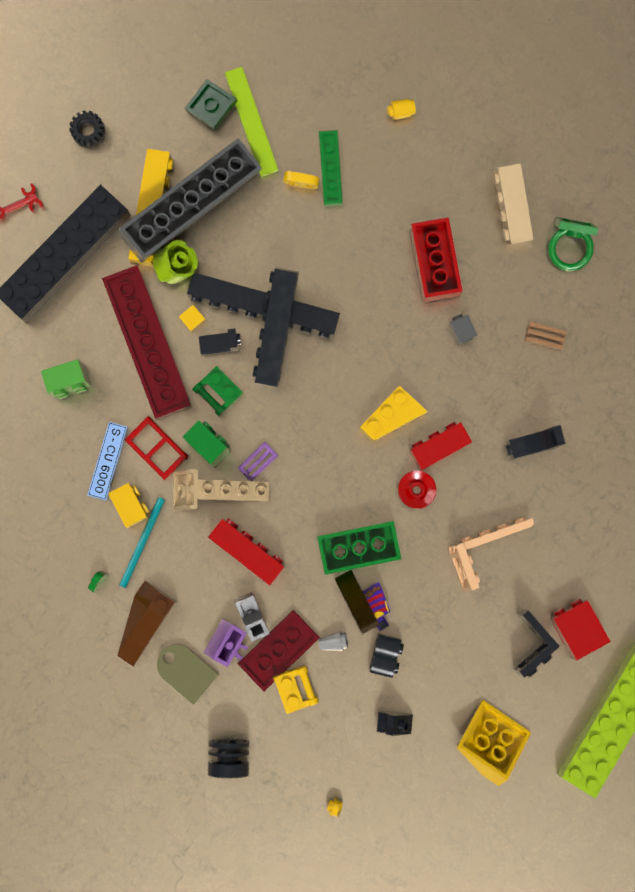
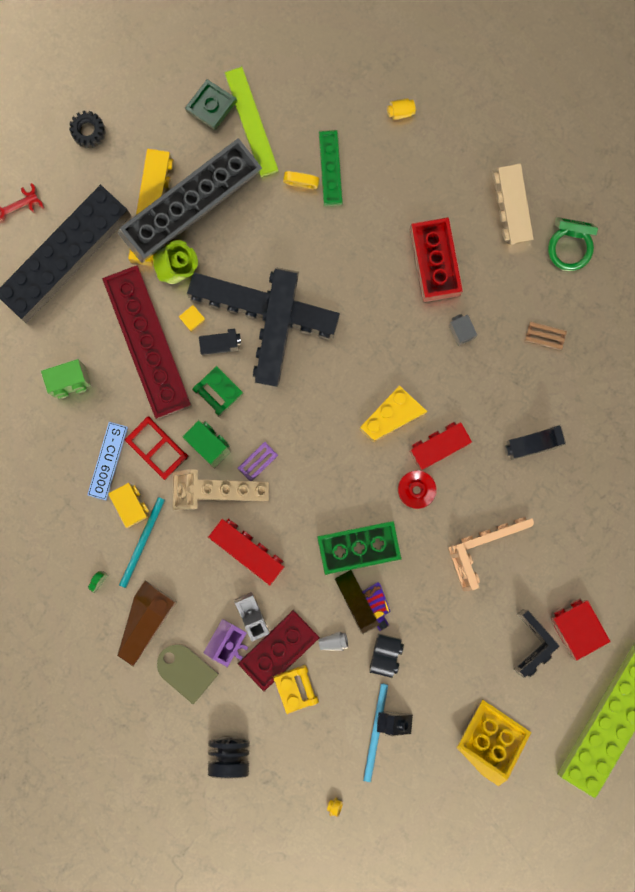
(375, 735): none -> medium azure piece

